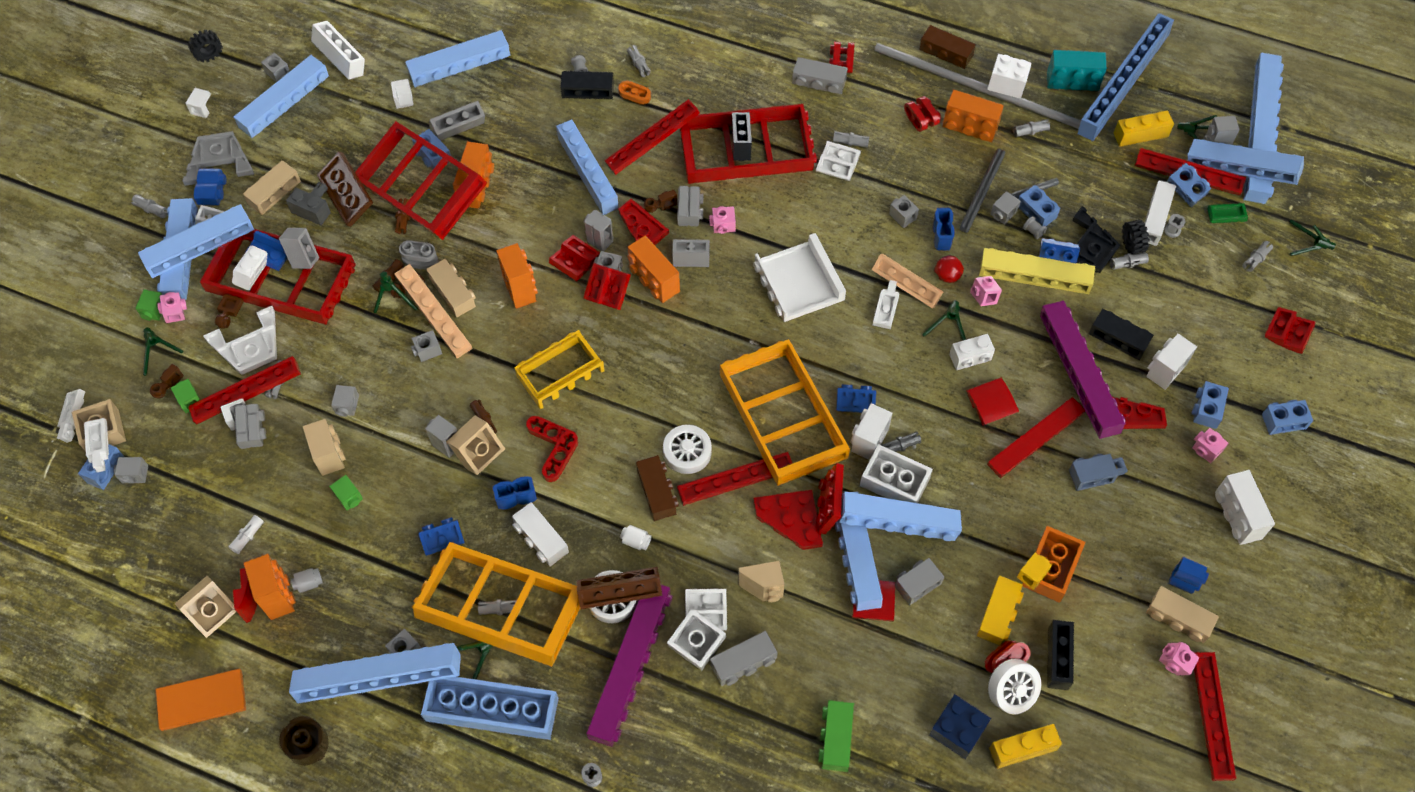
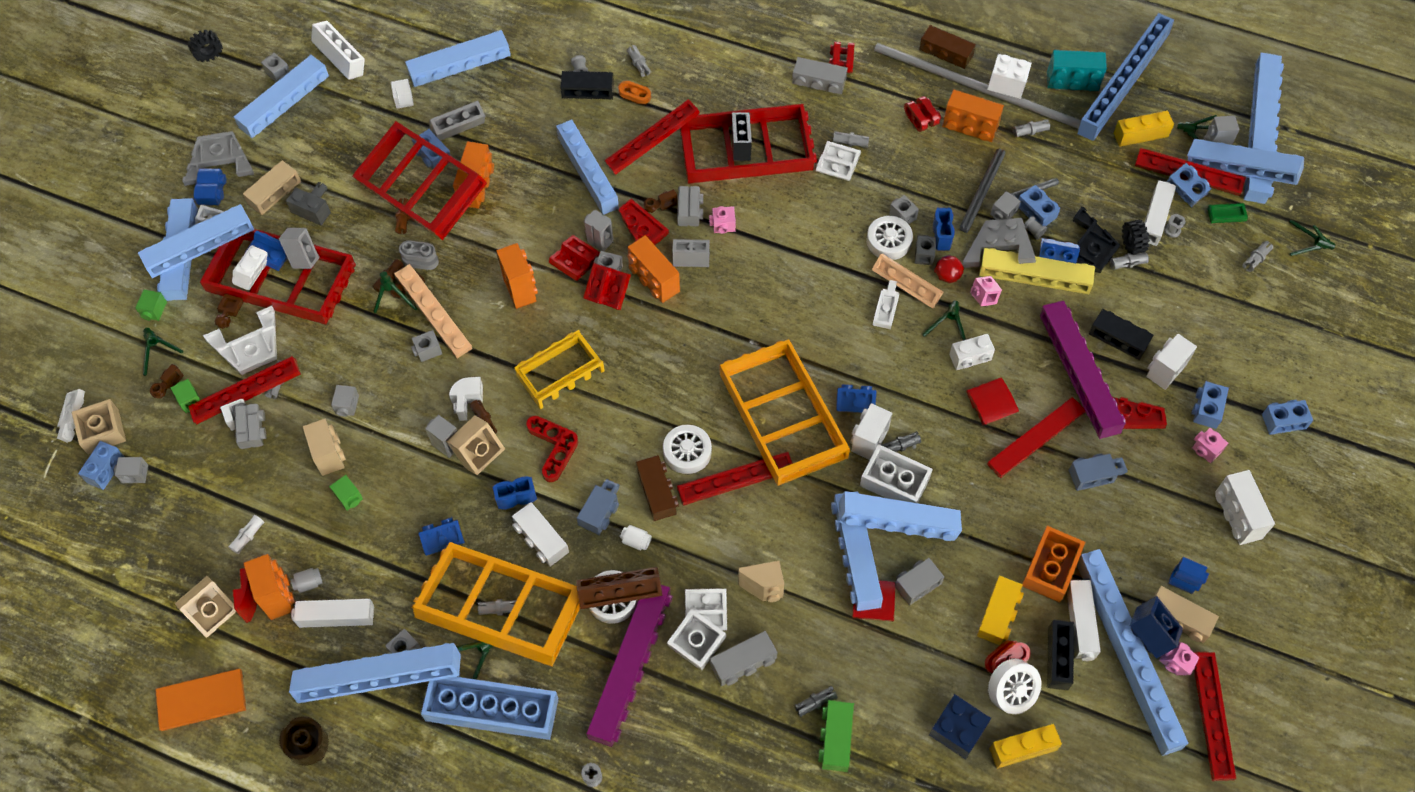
(96, 443): white hinge -> none
(149, 206): light grey pin -> none
(172, 307): bright pink brick -> none
(197, 102): white panel -> none
(333, 613): none -> white brick
(345, 189): reddish brown tile -> none
(451, 287): tan brick -> none
(465, 392): none -> white brick
(599, 507): none -> sand blue brick
(791, 516): red plate -> none
(800, 279): white panel -> none
(815, 701): none -> dark grey pin
(830, 499): red plate -> none
(895, 243): none -> white wheel
(922, 255): none -> dark grey brick
(1001, 235): none -> light grey wing
(1034, 570): yellow brick -> none
(1084, 618): none -> white brick
(1132, 654): none -> light blue brick
(1156, 627): none -> dark blue brick
(1289, 330): red slope -> none

